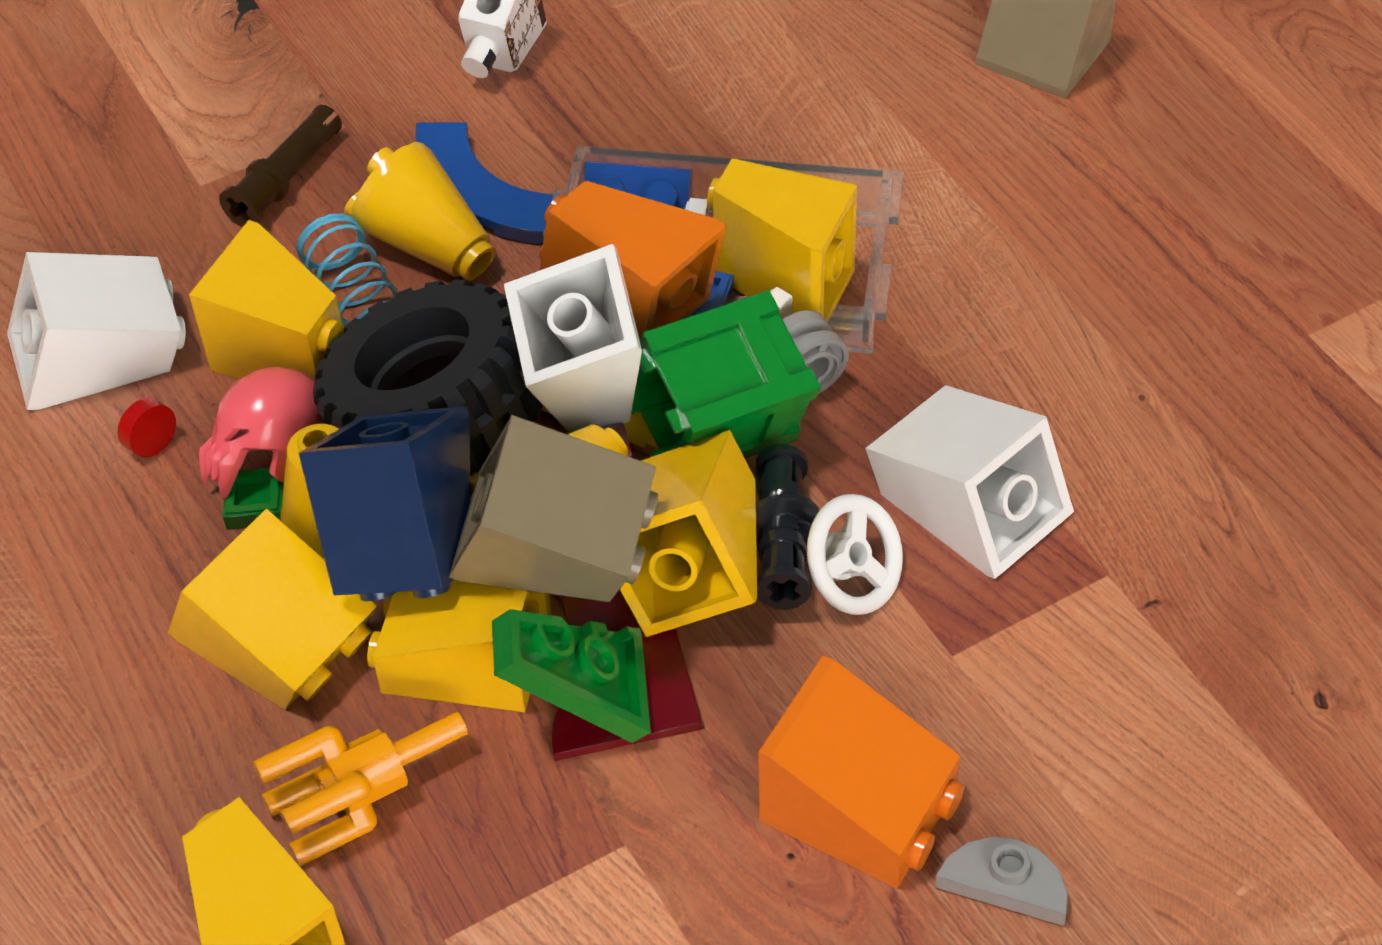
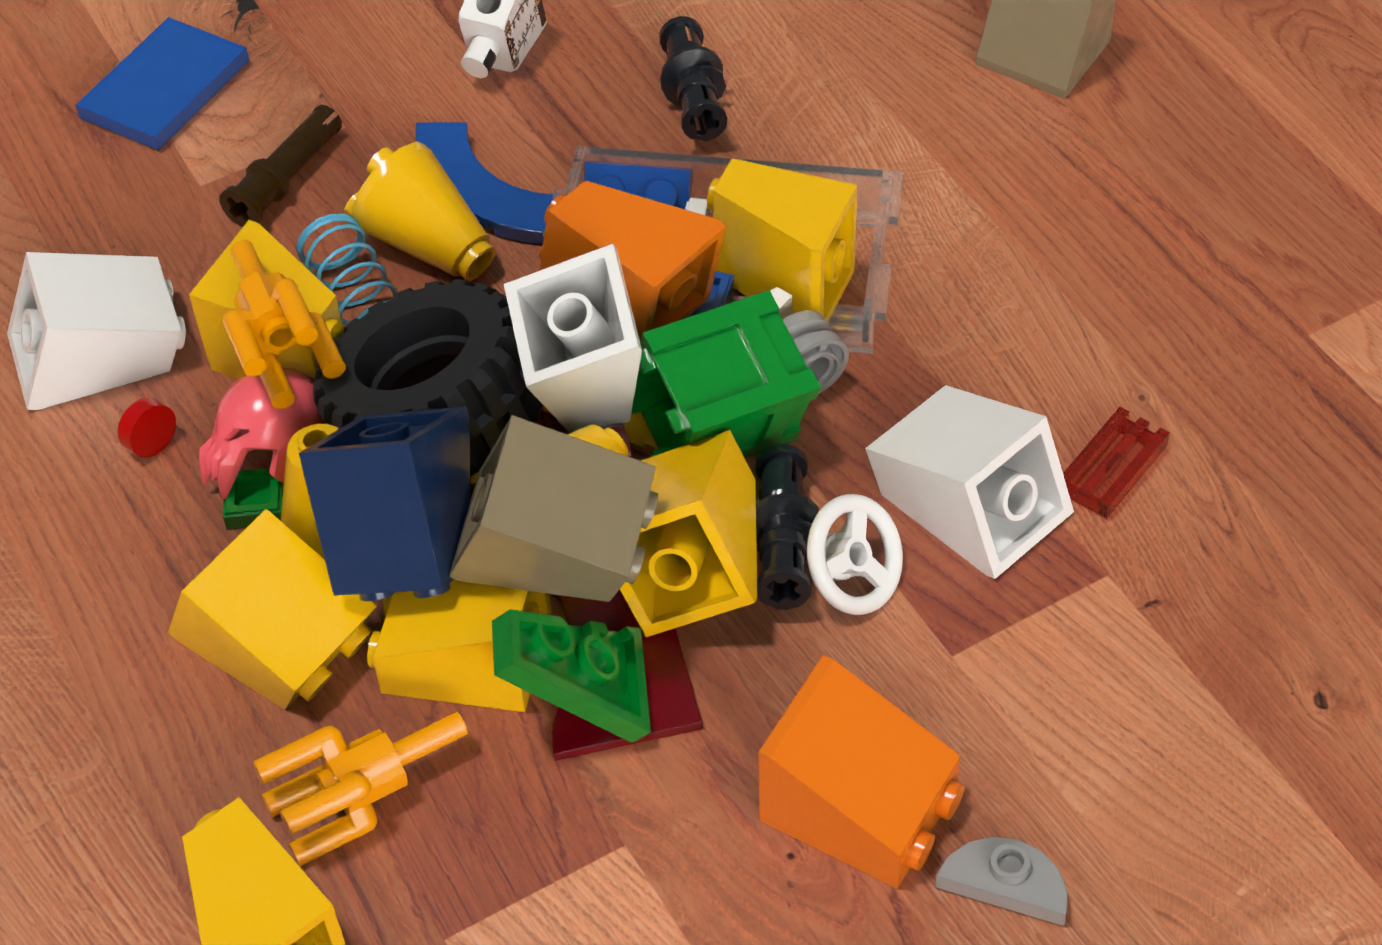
(162, 83): none -> blue tile
(270, 320): none -> light orange plant
(693, 78): none -> black piece
(1133, 433): none -> clear red tile

